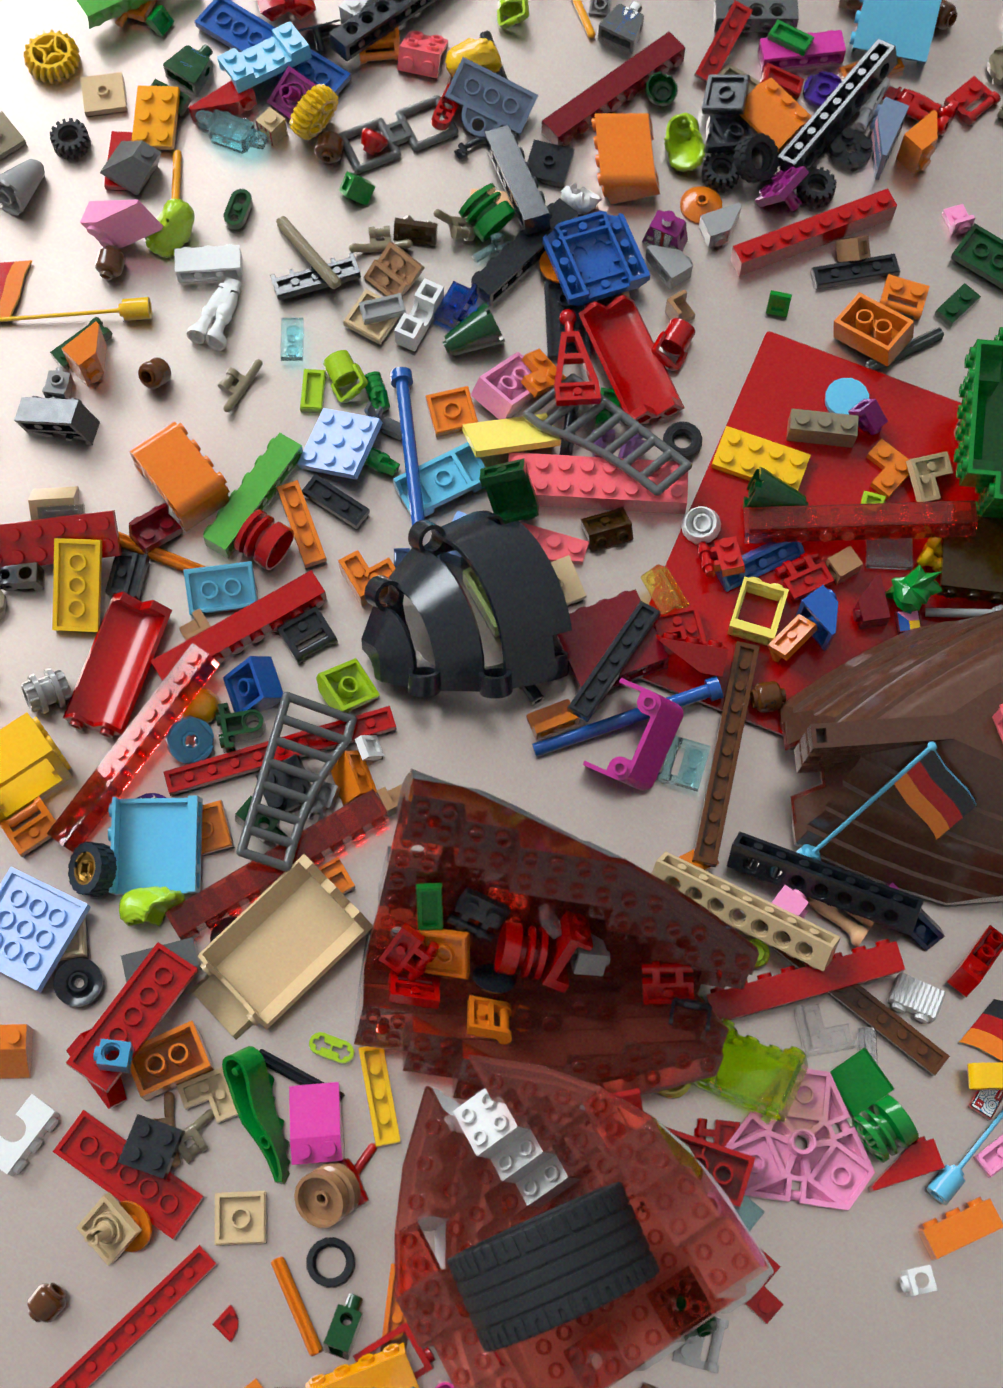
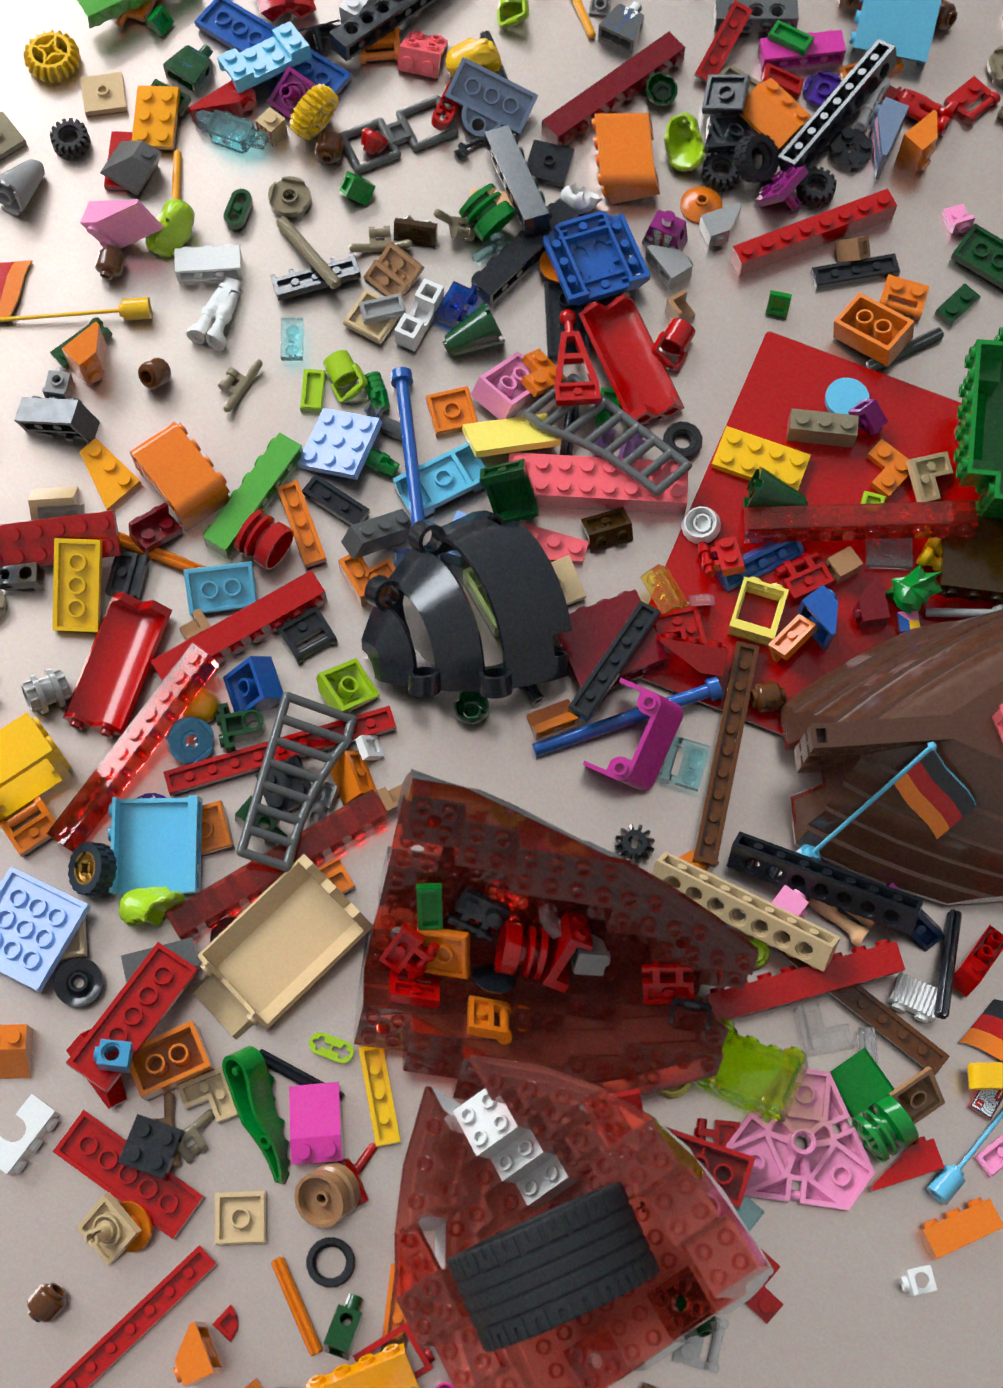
(109, 474): none -> light orange wing
(197, 1356): none -> orange slope
(289, 208): none -> dark tan plate
(377, 533): none -> dark grey brick
(471, 707): none -> dark green hair
(643, 845): none -> black gear
(701, 599): none -> clear tile
(919, 1095): none -> medium nougat slope
(948, 964): none -> black axle

